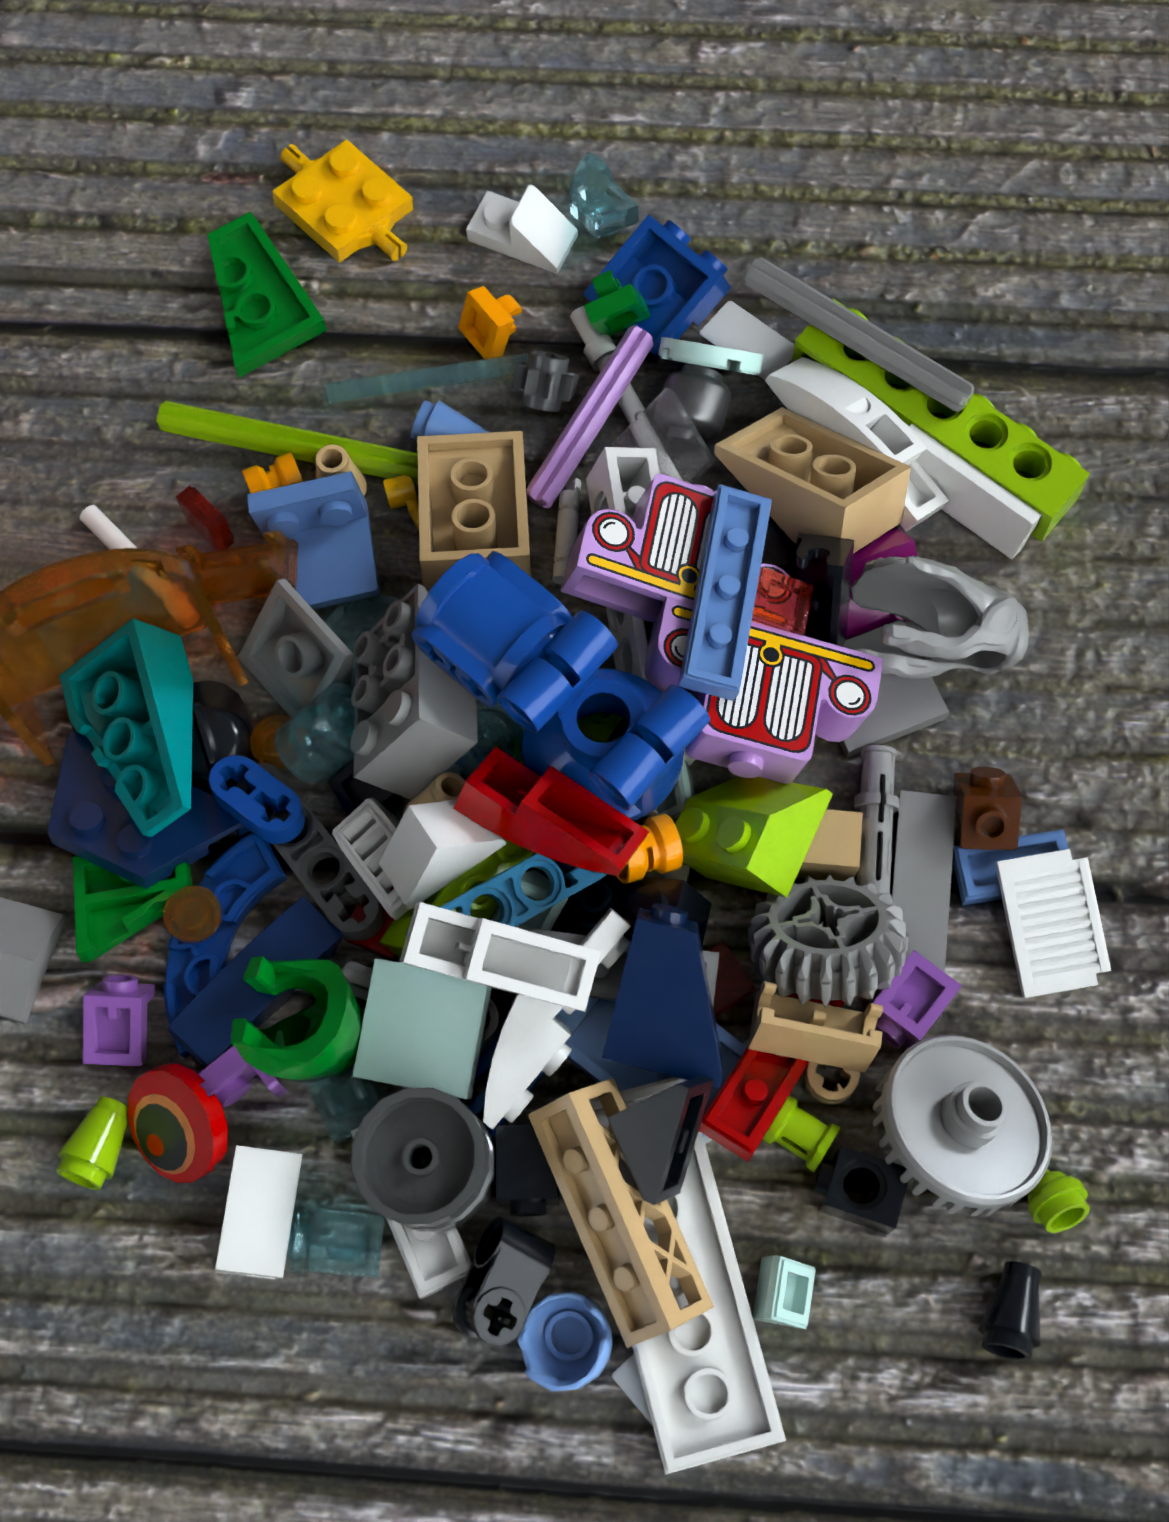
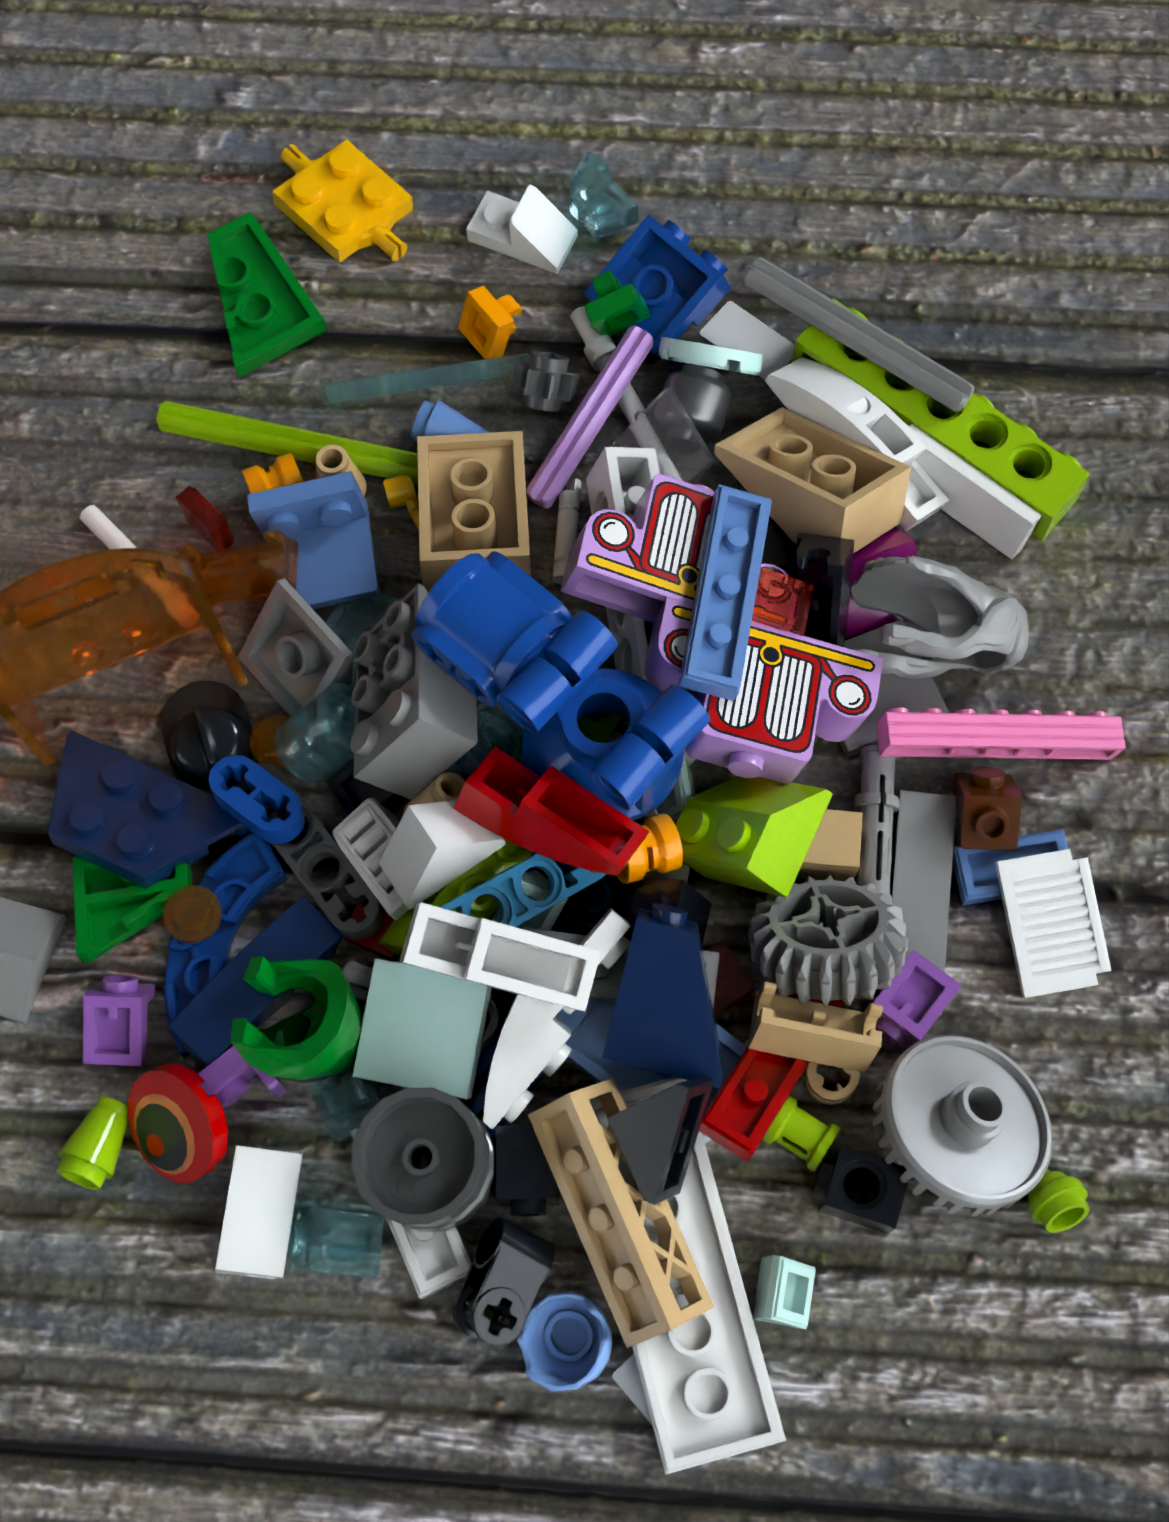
(138, 714): teal wedge -> none
(999, 734): none -> bright pink piece
(1013, 1314): black cone -> none

